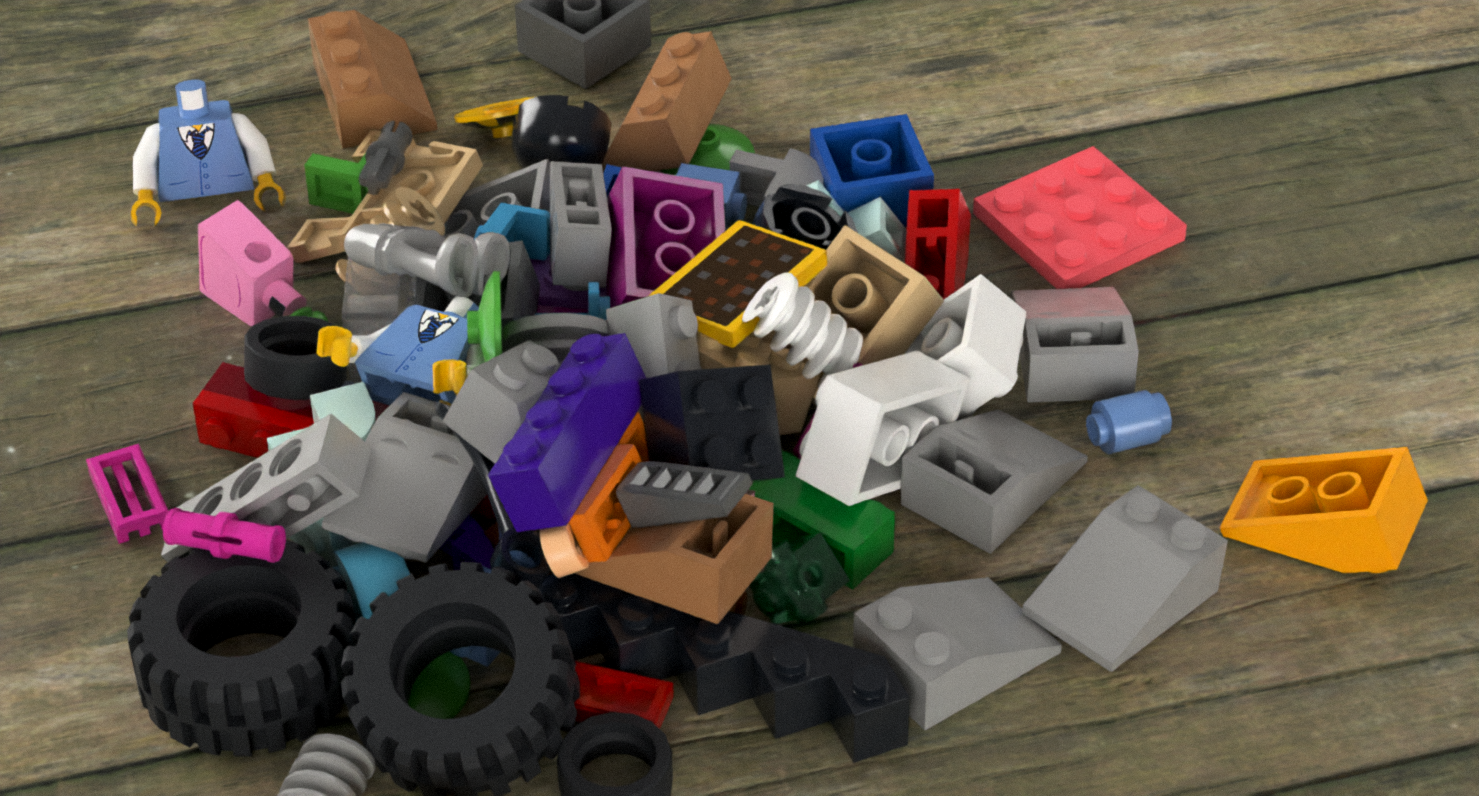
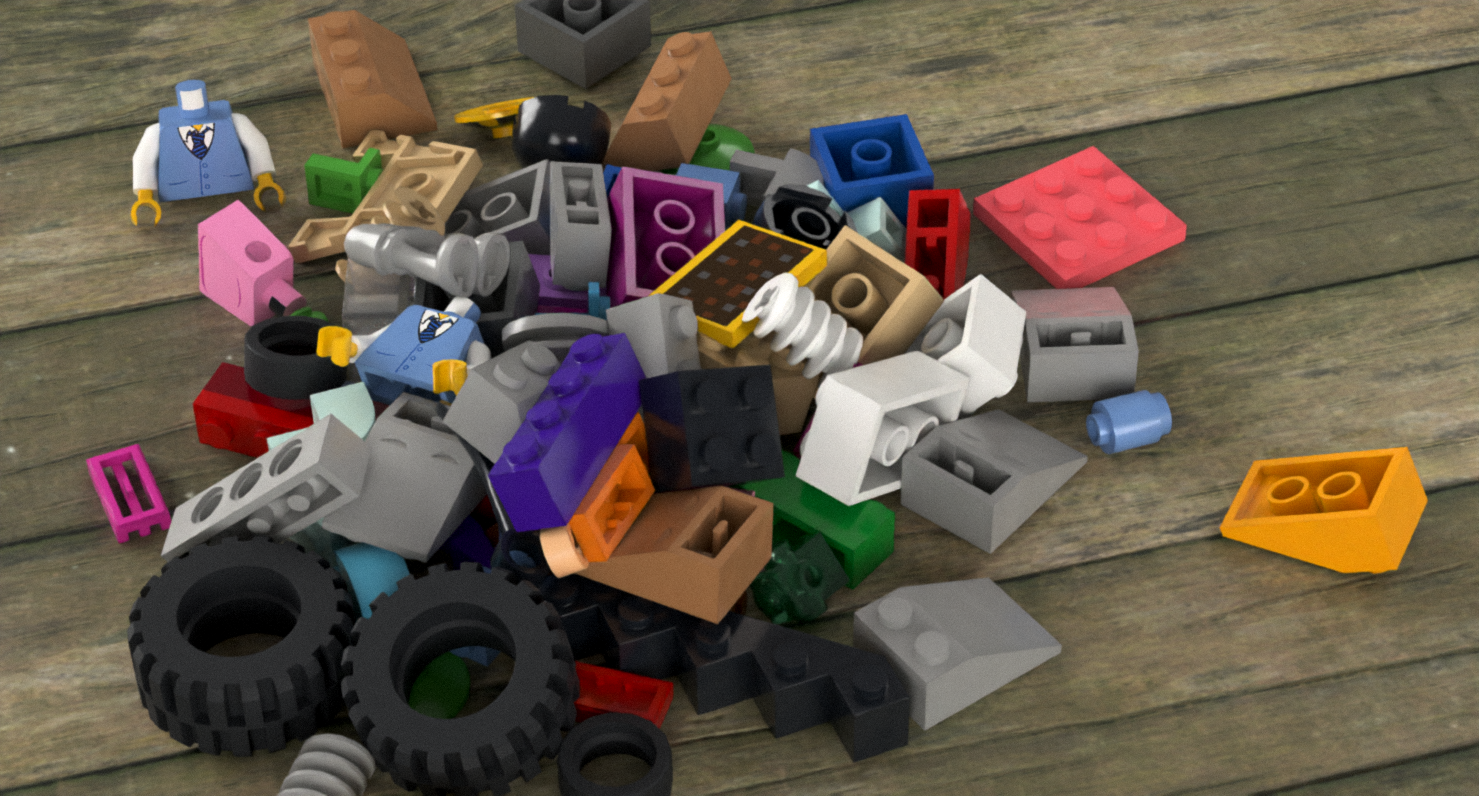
(224, 535): dark pink pin -> none
(385, 157): dark grey axle -> none
(485, 325): bright green dish -> none
(521, 224): dark azure bracket -> none
(679, 493): dark grey slope -> none
(1128, 578): light grey slope -> none

